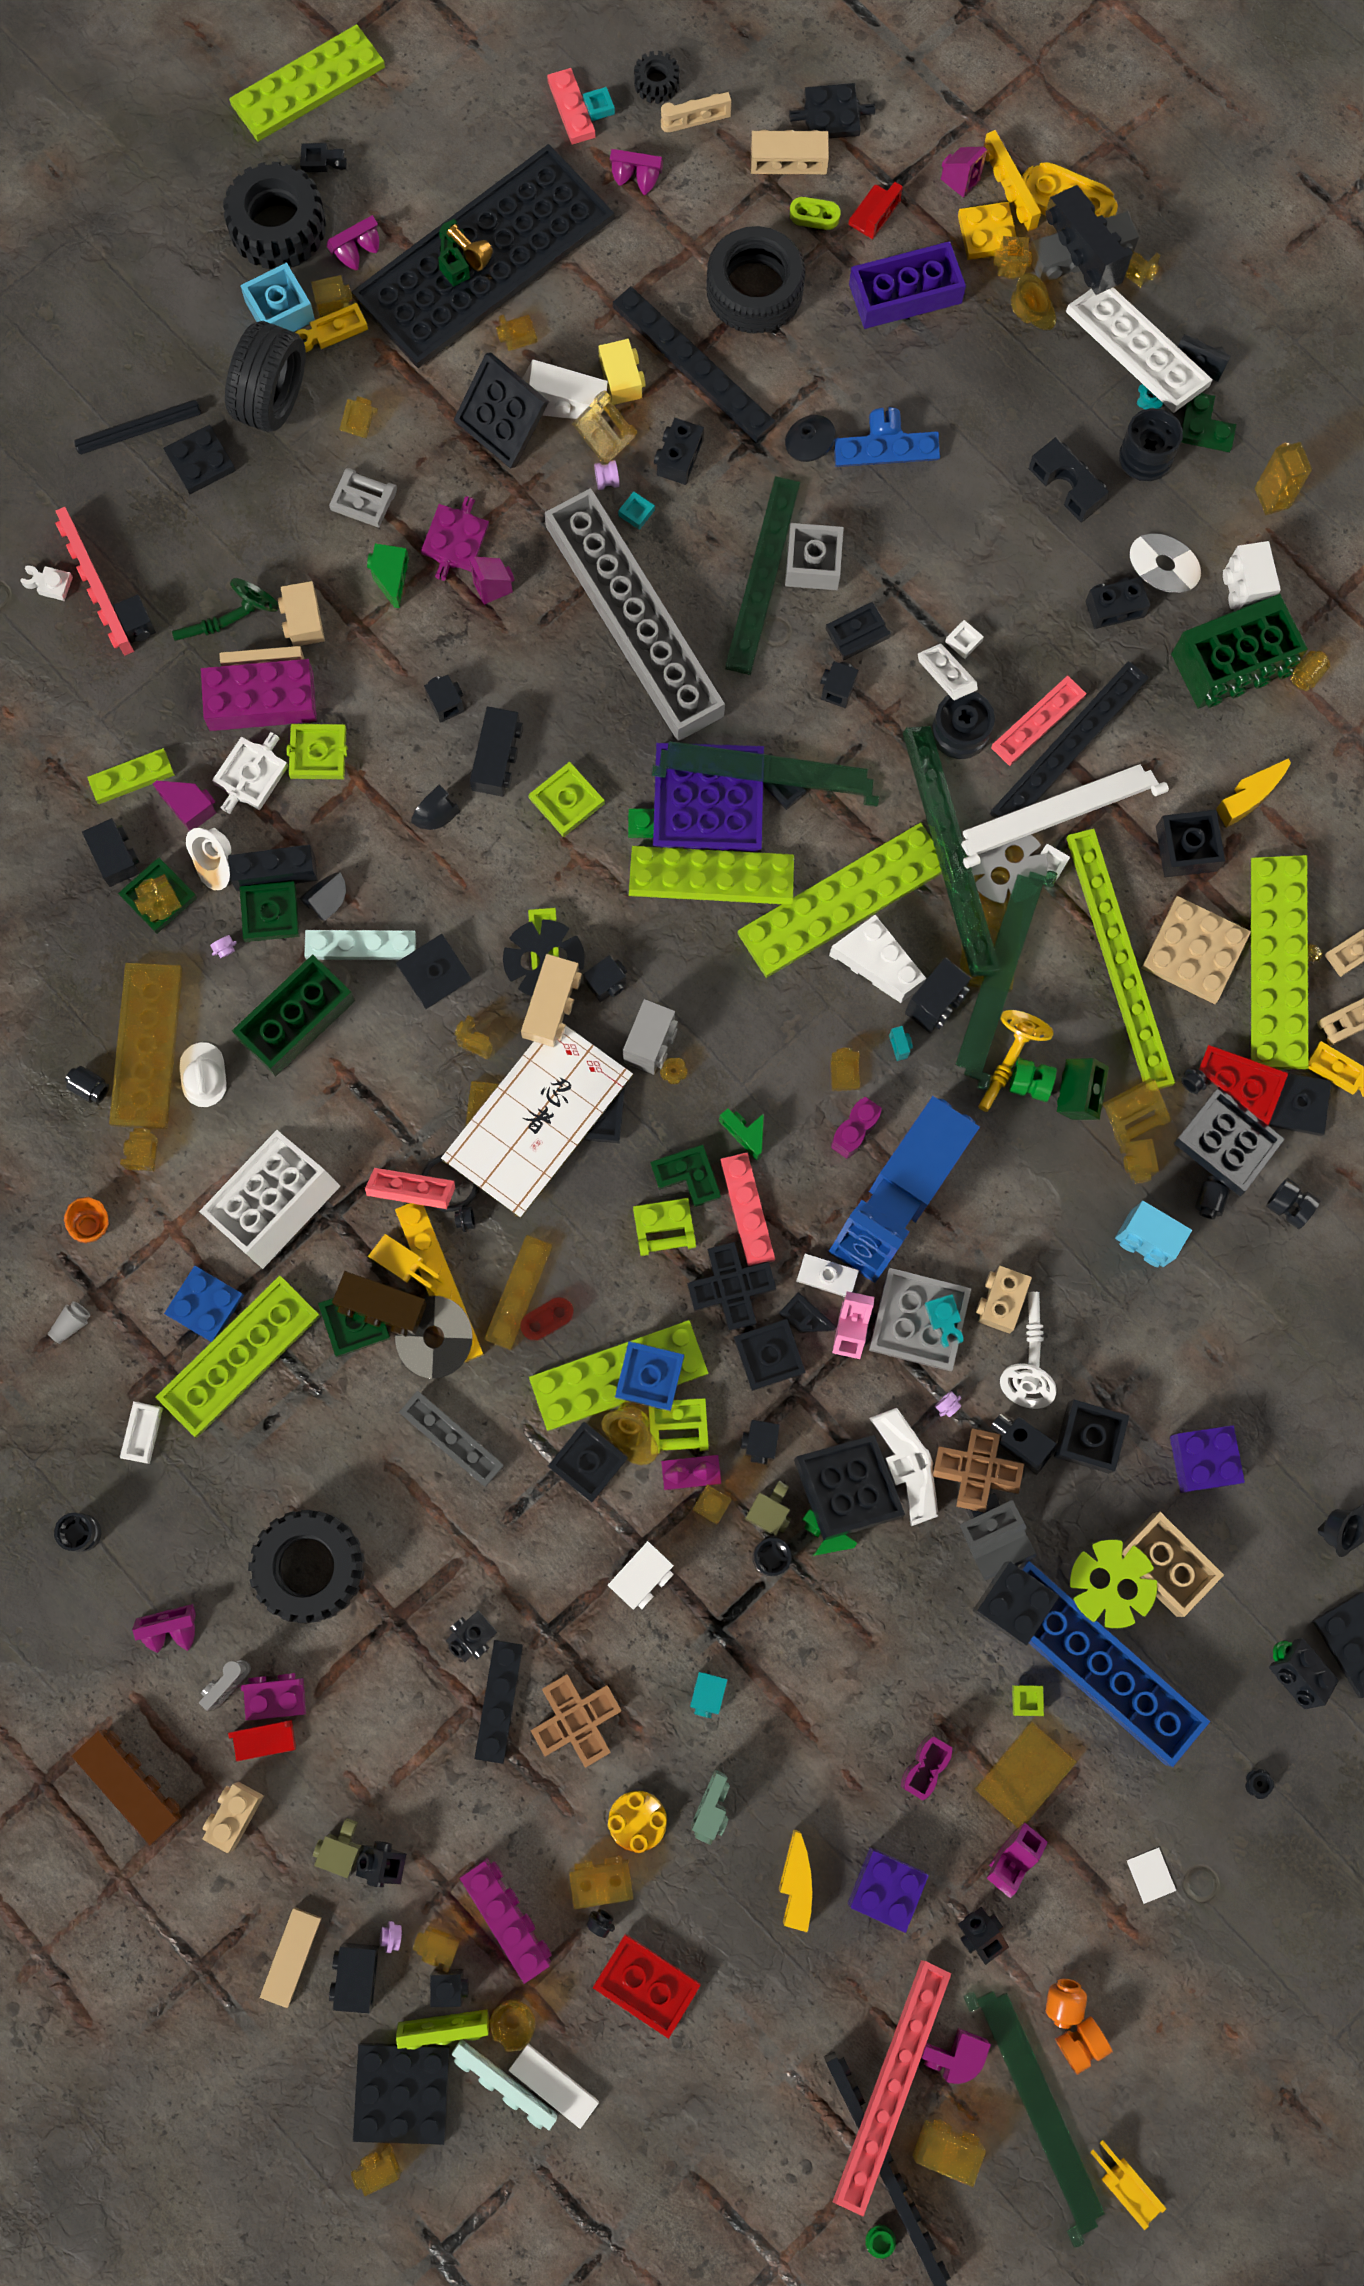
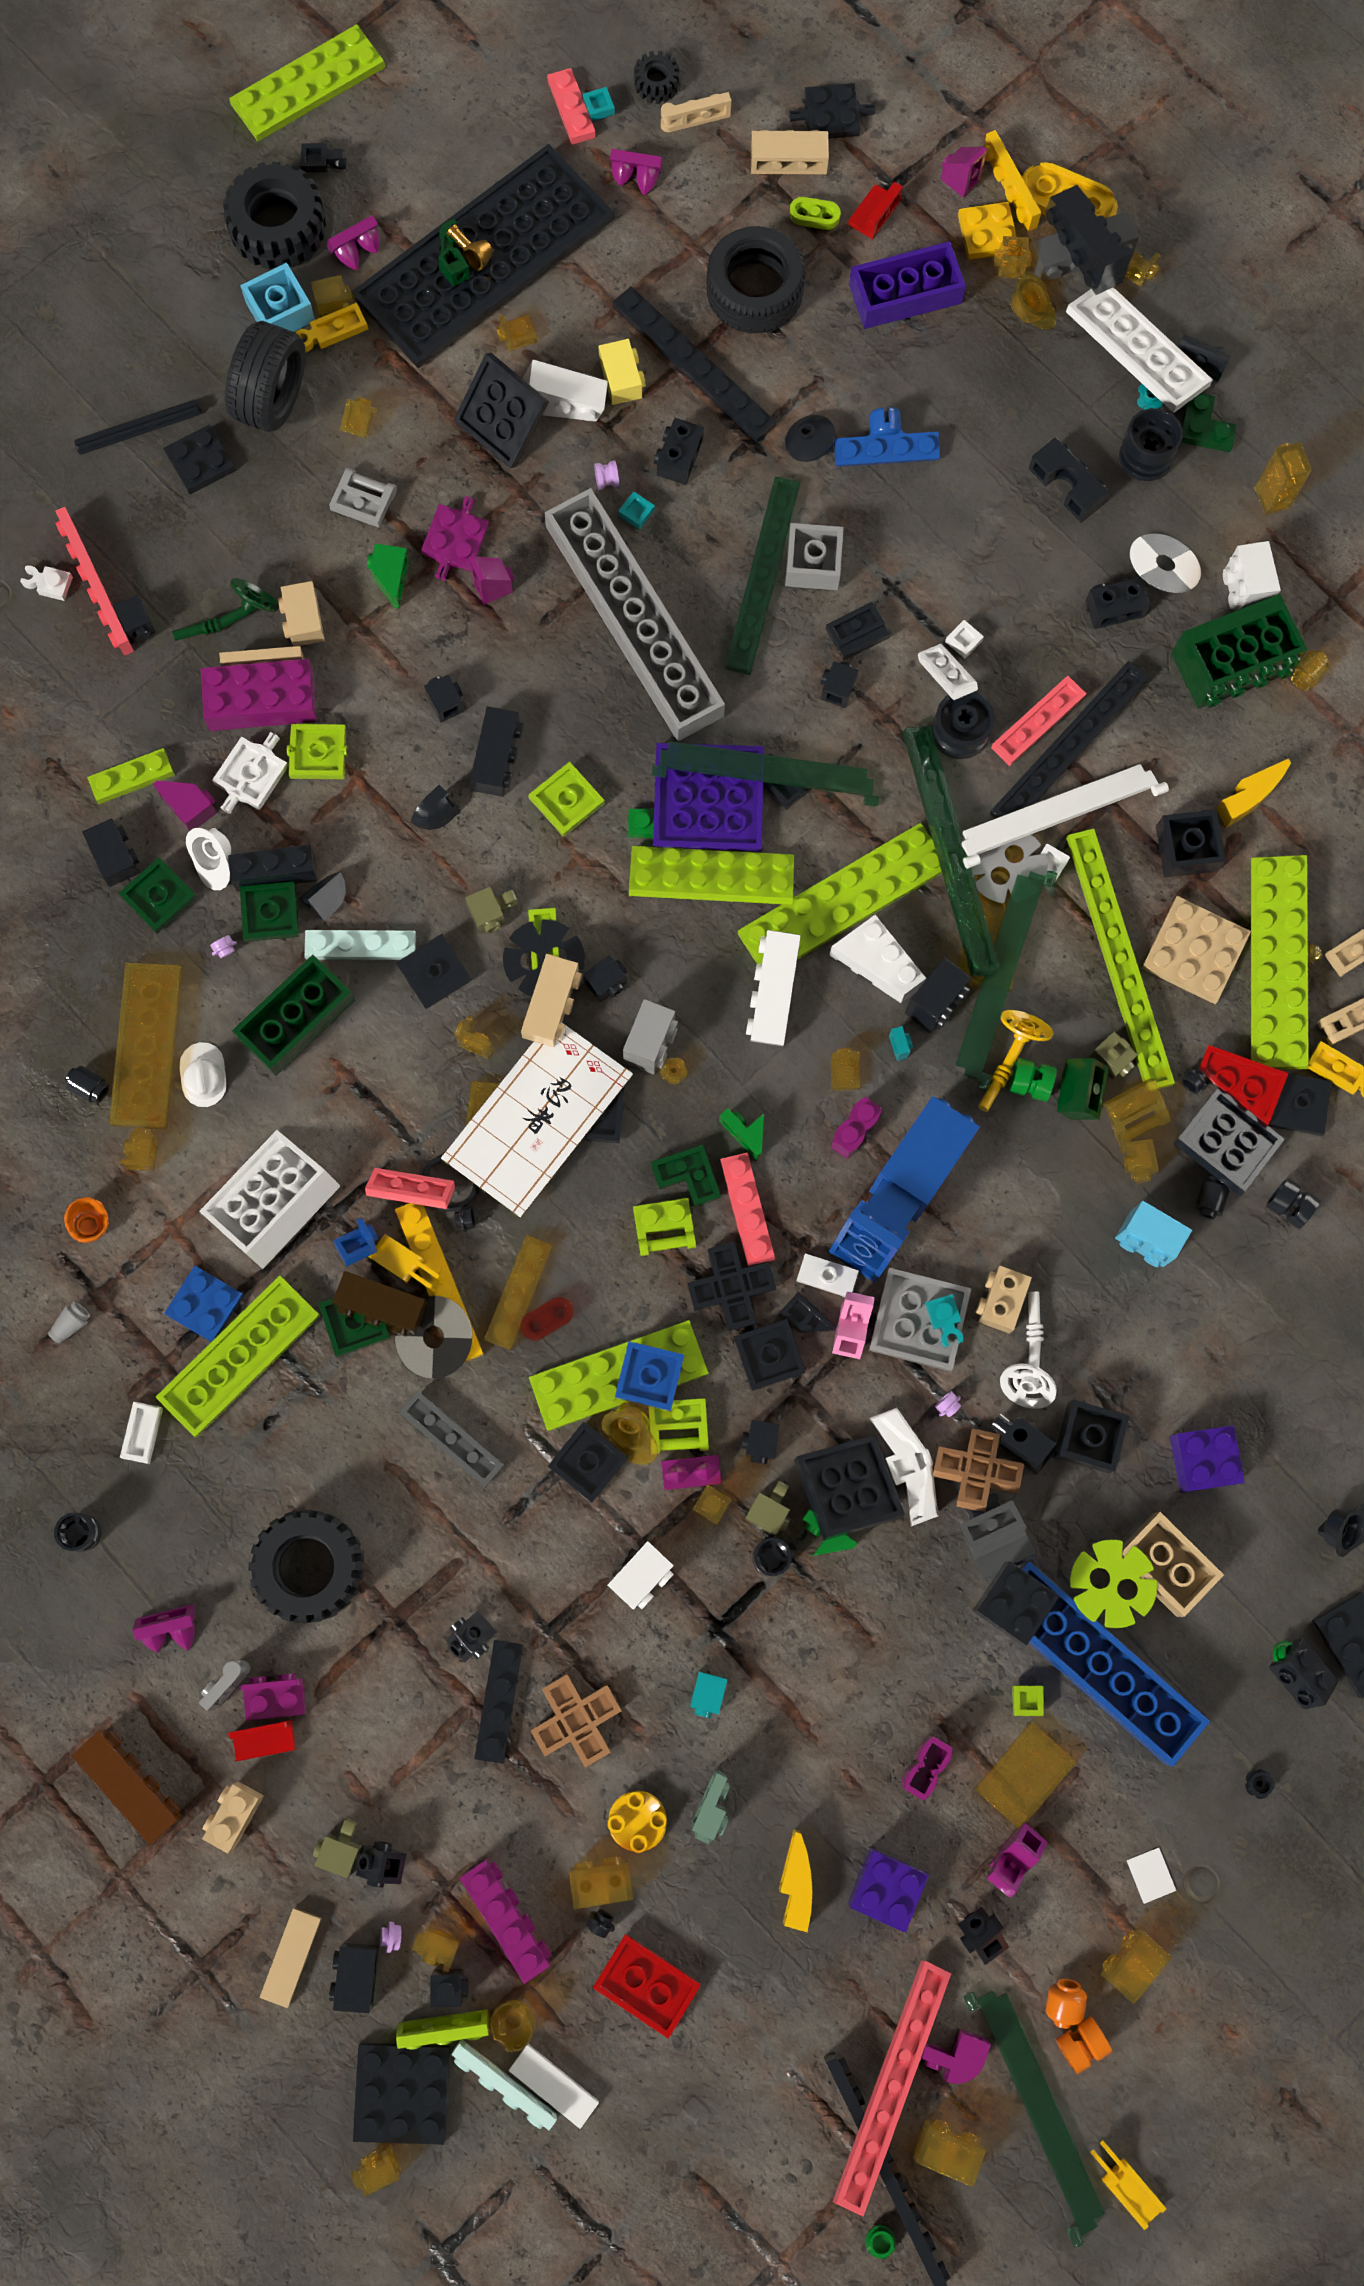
(156, 898): clear yellow brick -> none
(357, 1244): none -> blue bracket
(488, 910): none -> olive brick
(599, 433): clear yellow plate -> none
(774, 989): none -> white brick
(1115, 1054): none -> olive brick
(1135, 1965): none -> clear yellow brick

